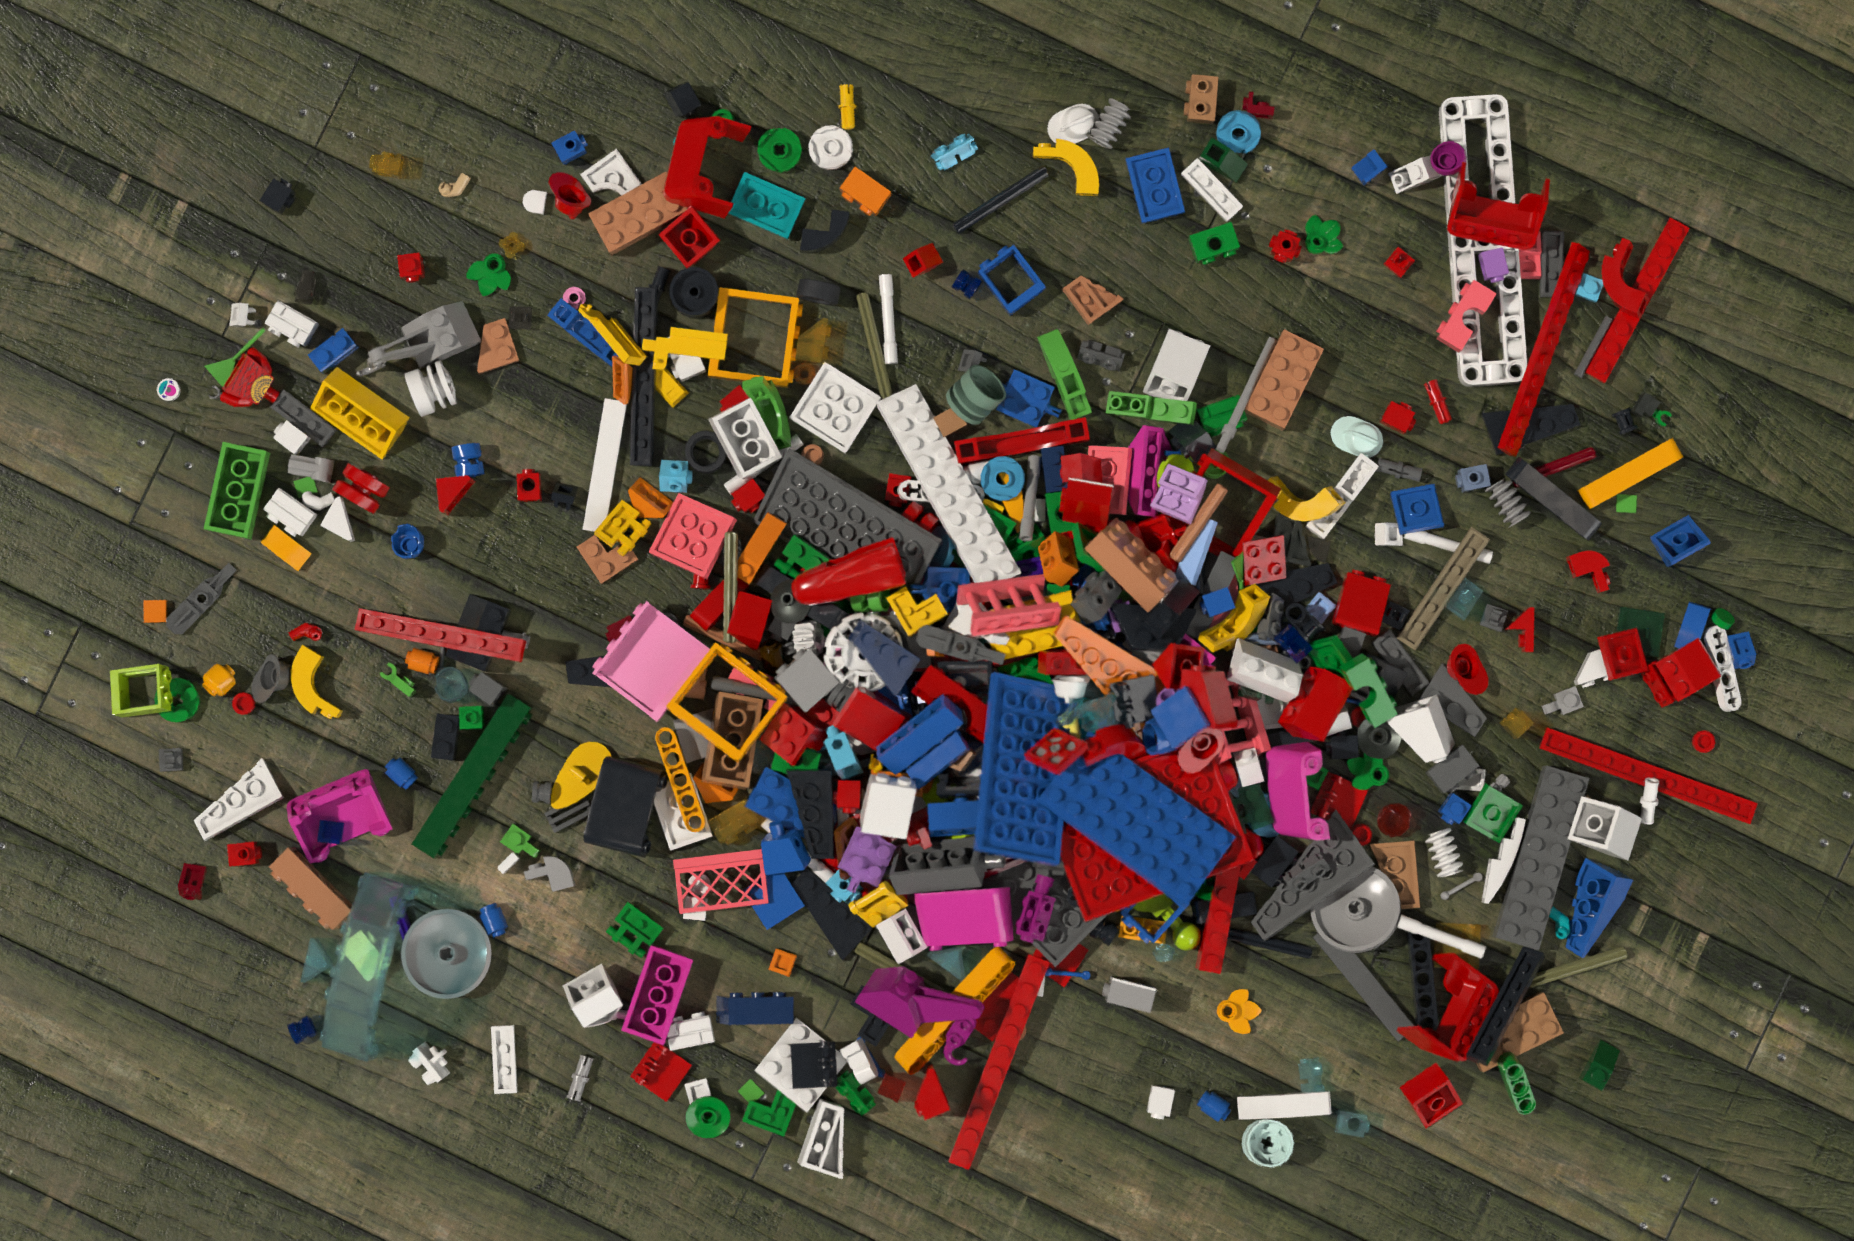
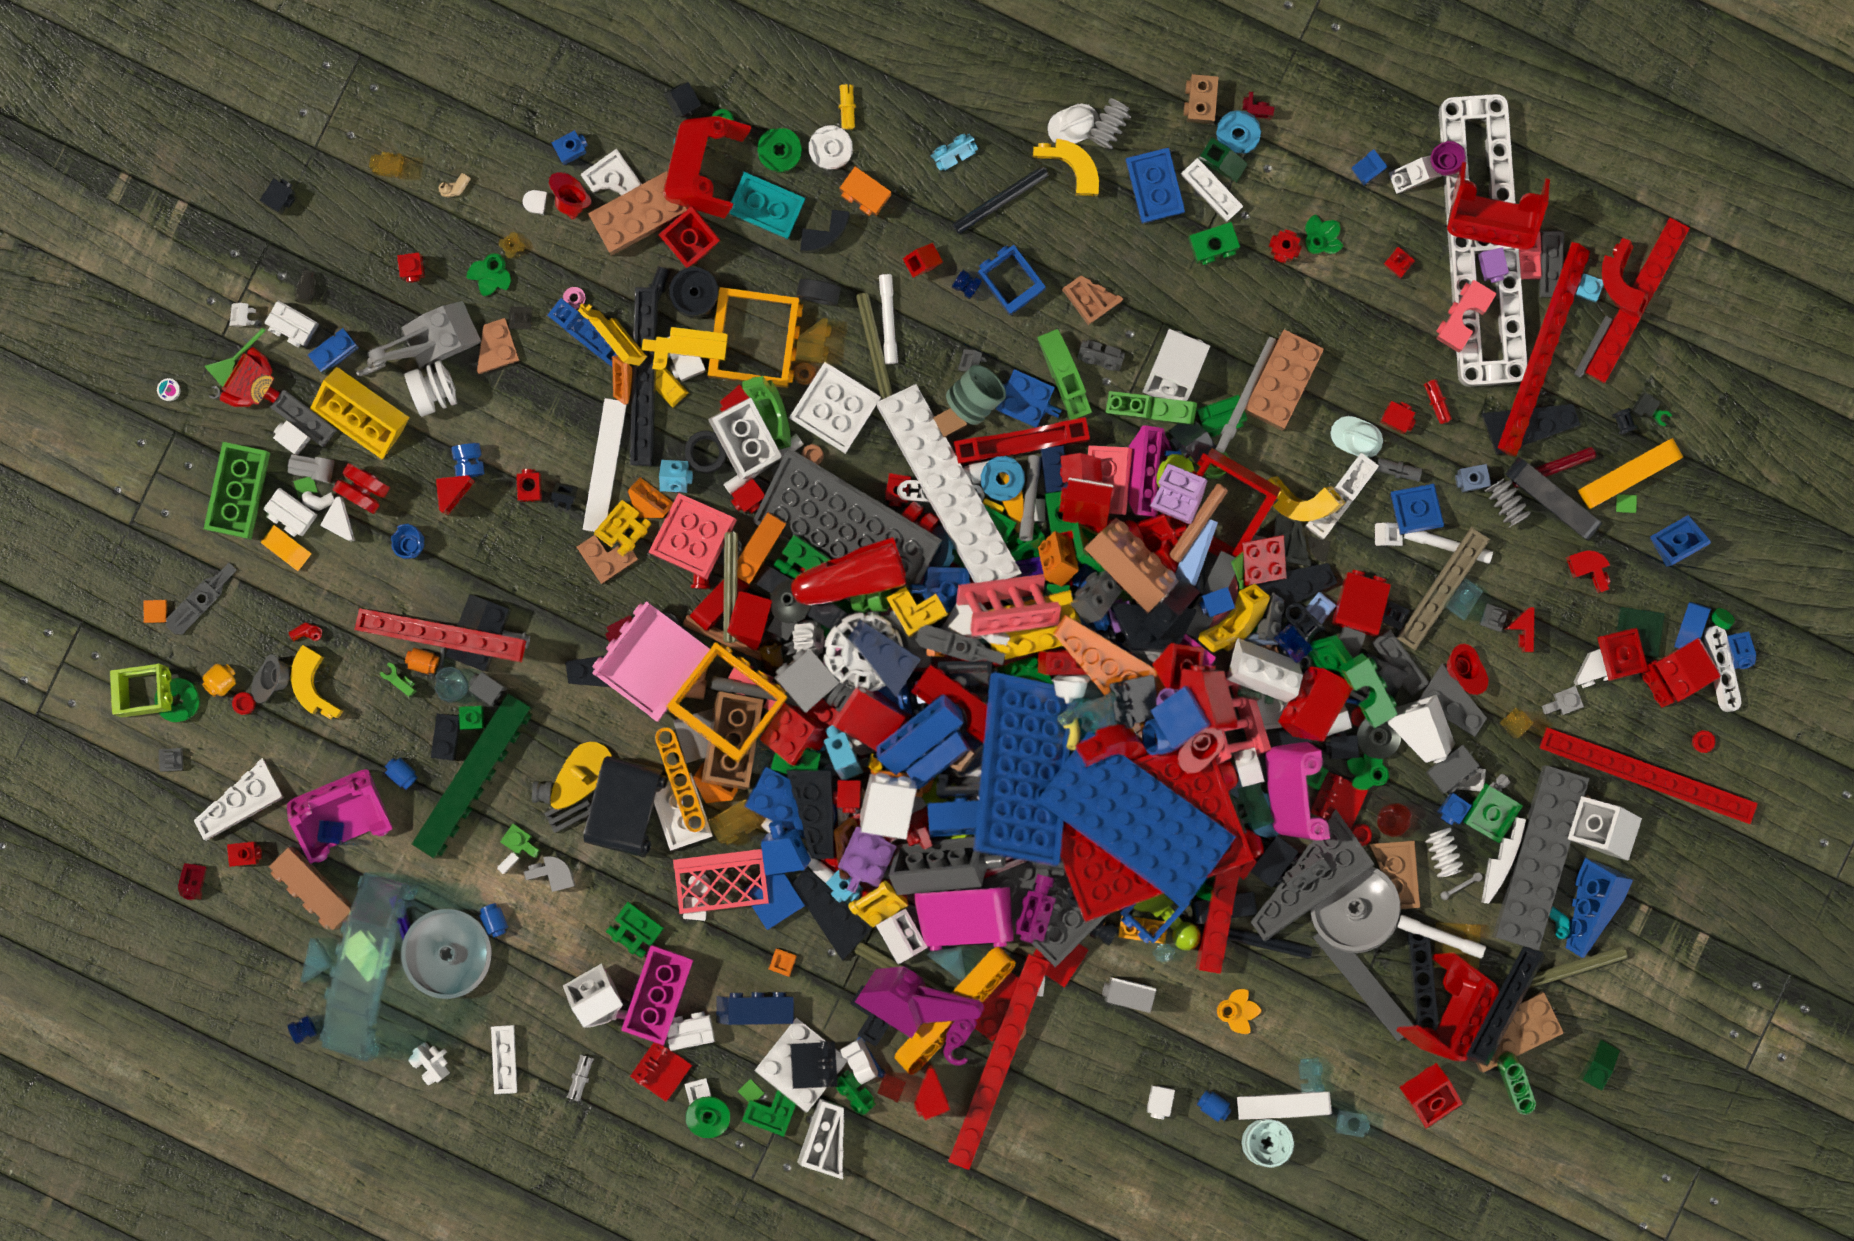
(1056, 751): red piece -> none
(1085, 974): blue hinge -> none
(1649, 800): white pin -> none

